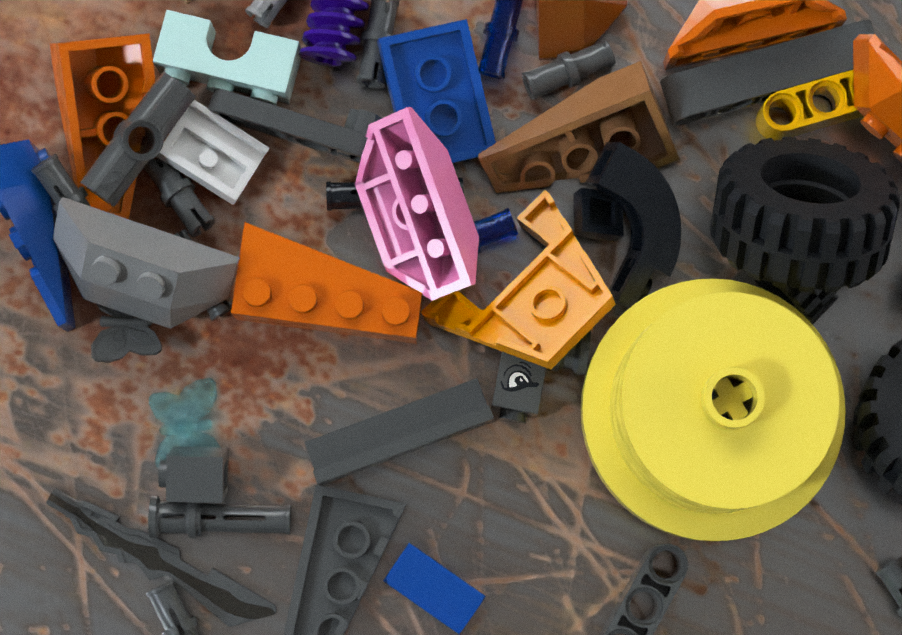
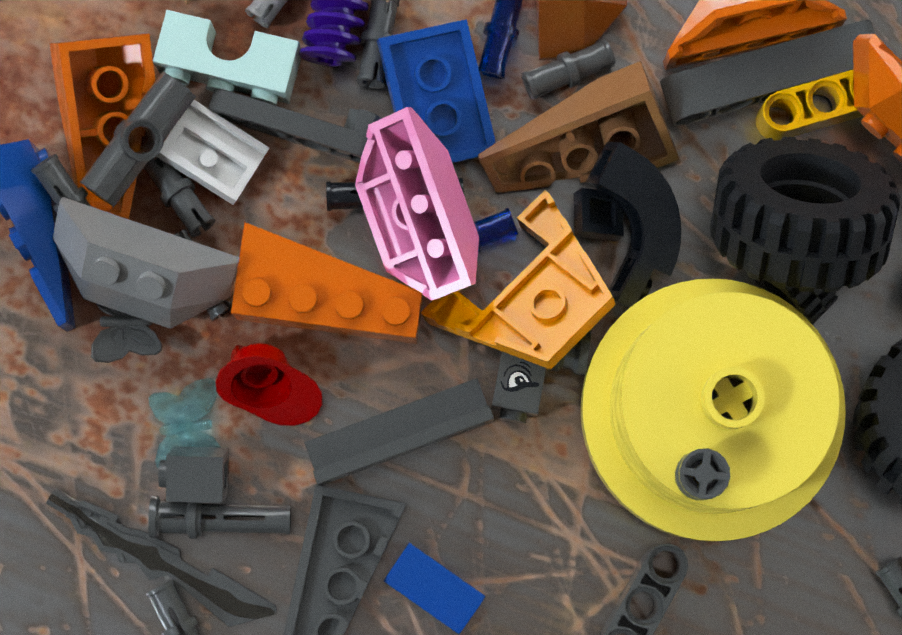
(267, 385): none -> red piece
(711, 475): none -> dark grey wheel

